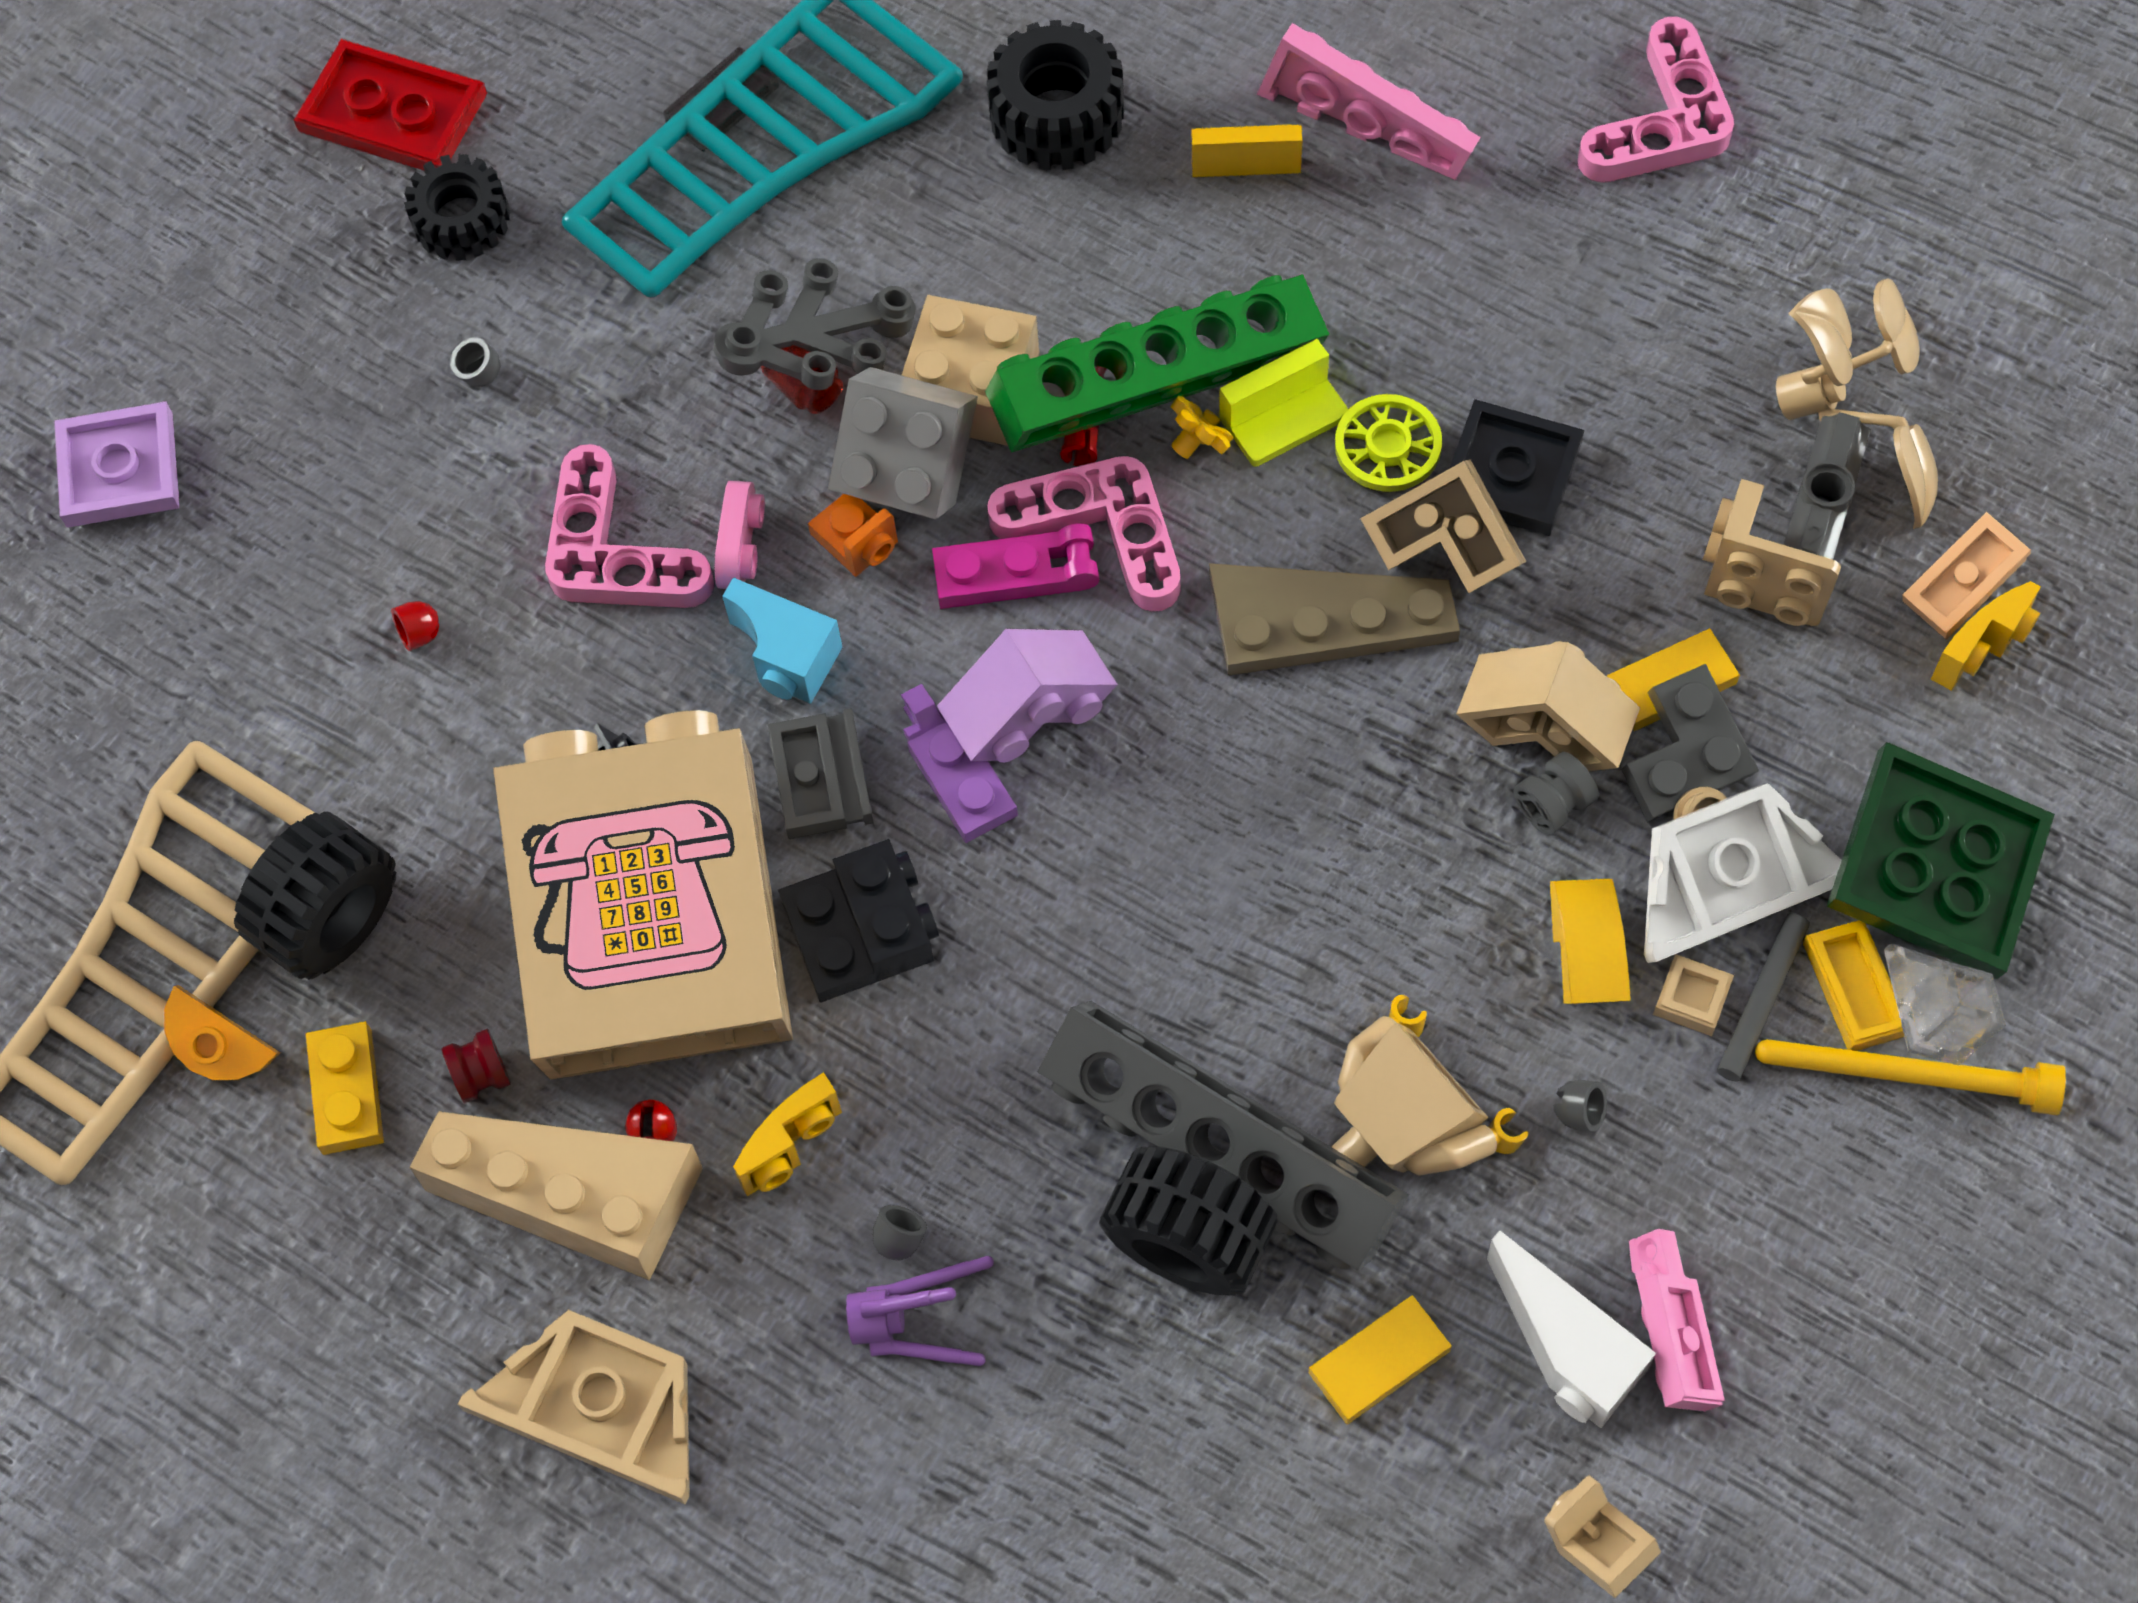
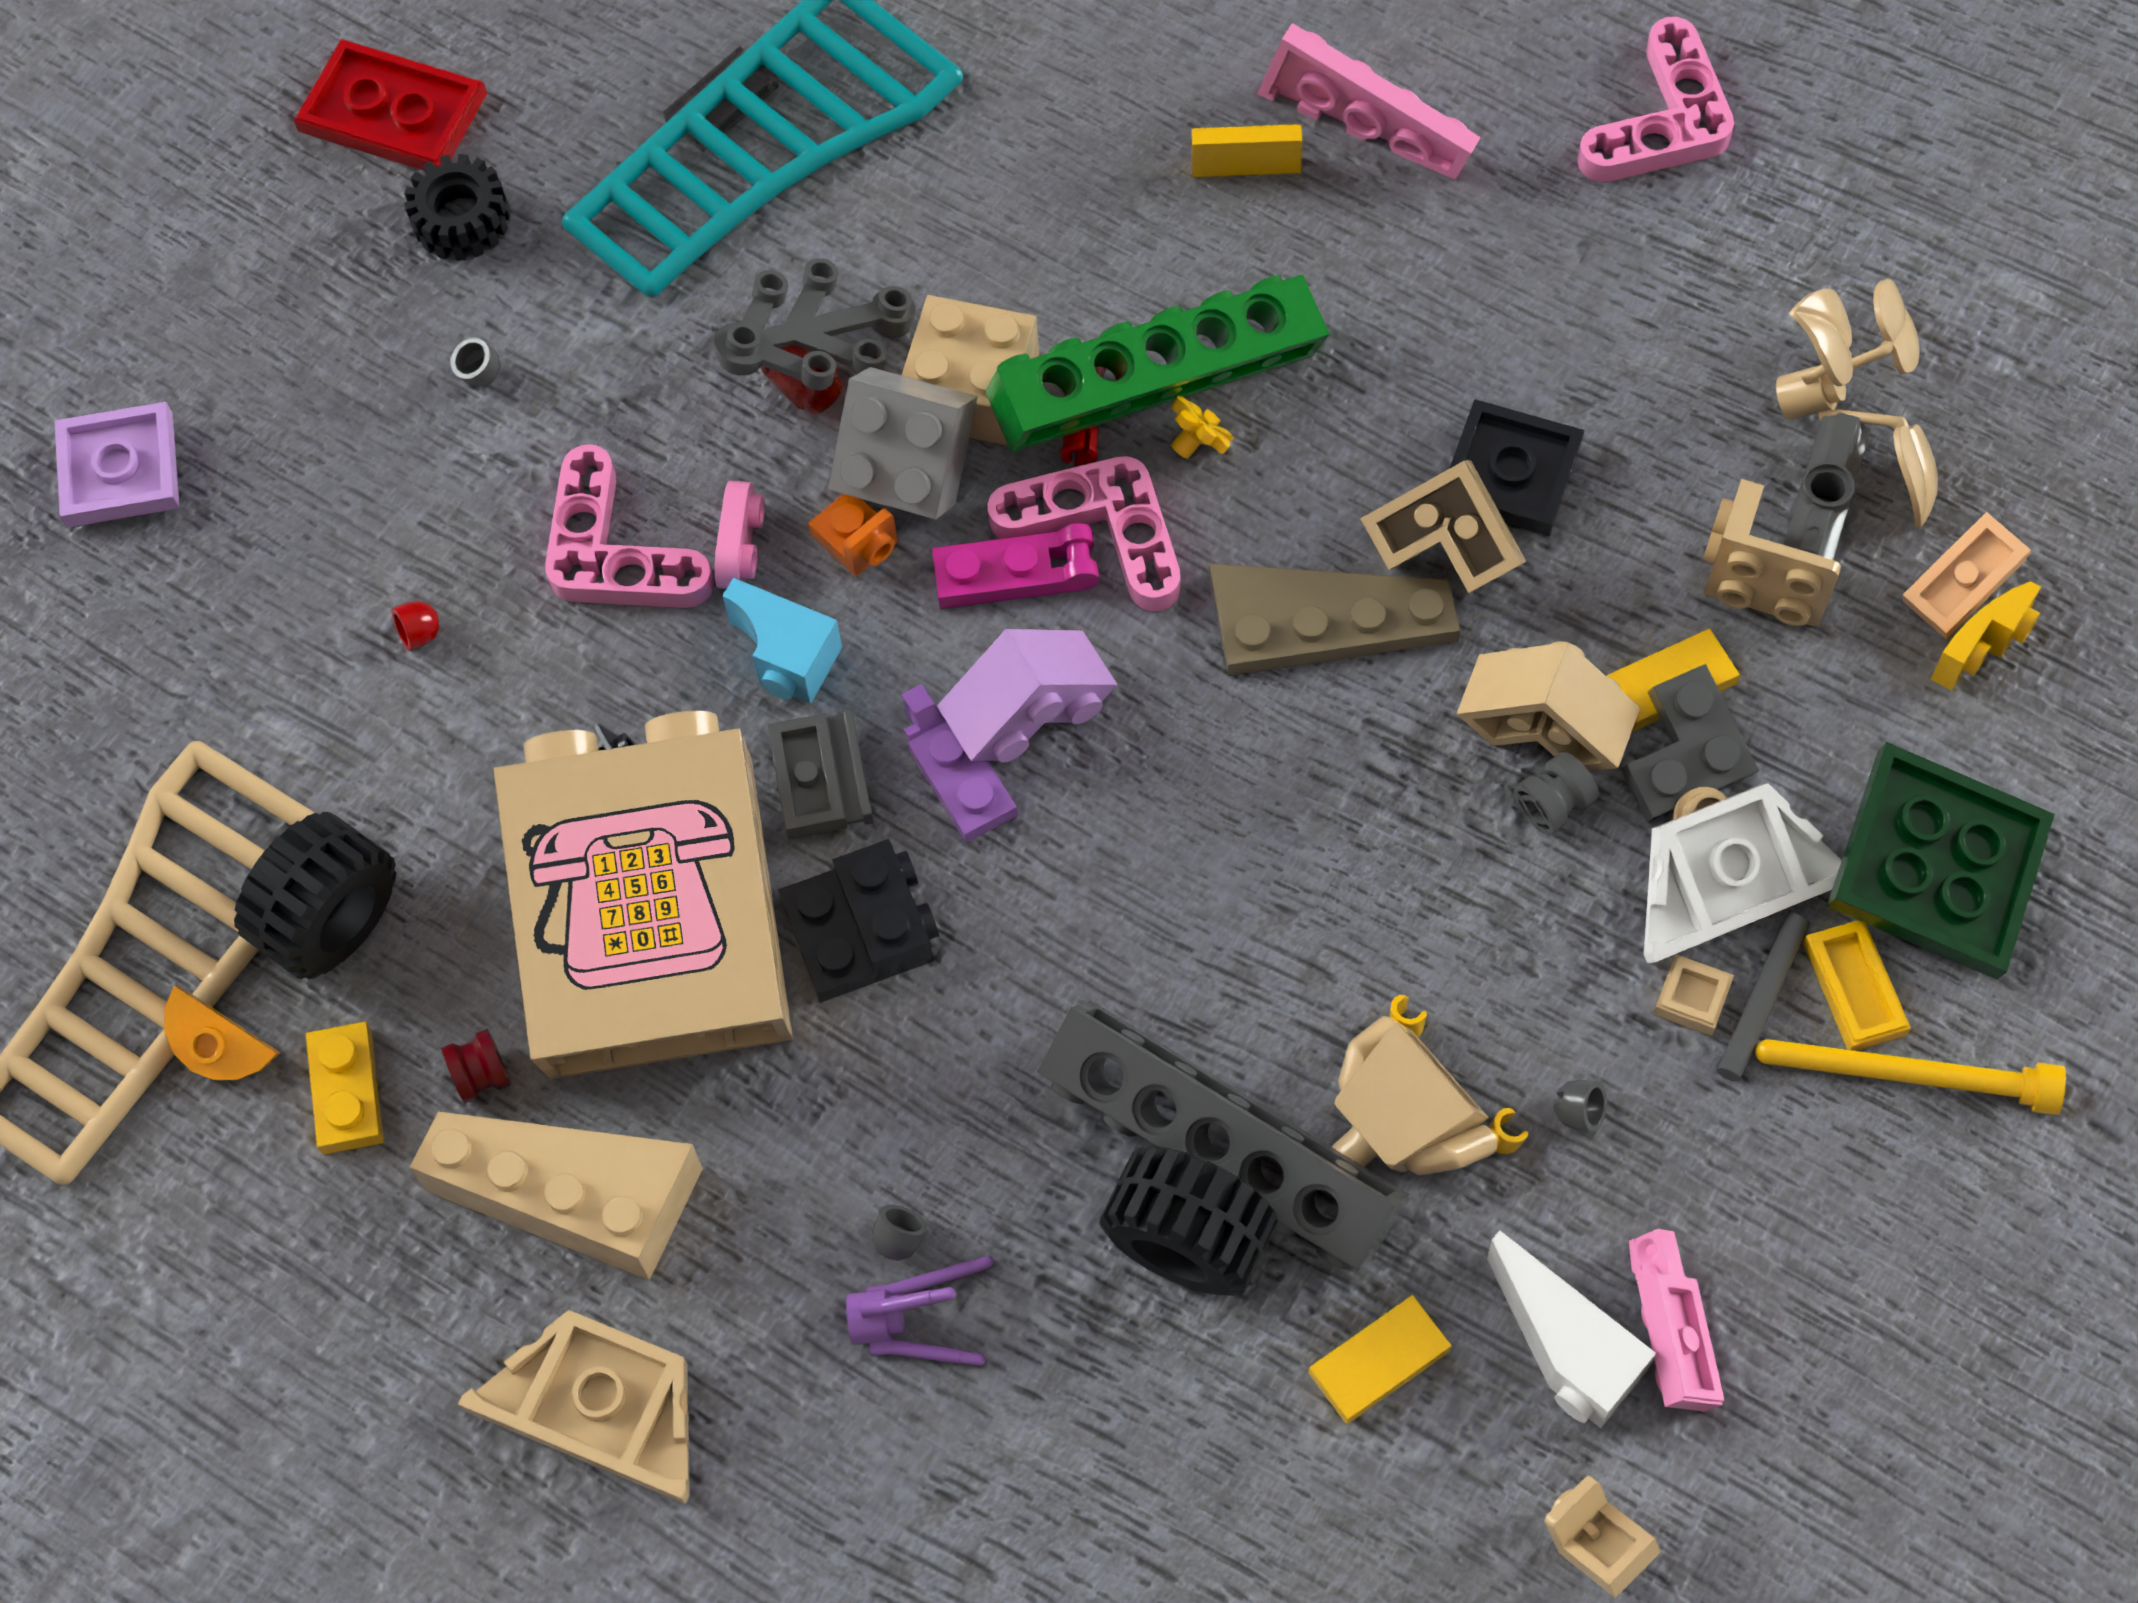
(663, 1121): red hinge -> none
(770, 1152): yellow slope -> none
(1055, 60): black tyre -> none
(1281, 404): neon yellow panel -> none
(1388, 443): neon yellow wheel -> none
(1591, 941): yellow slope -> none
(1943, 1004): clear slope -> none

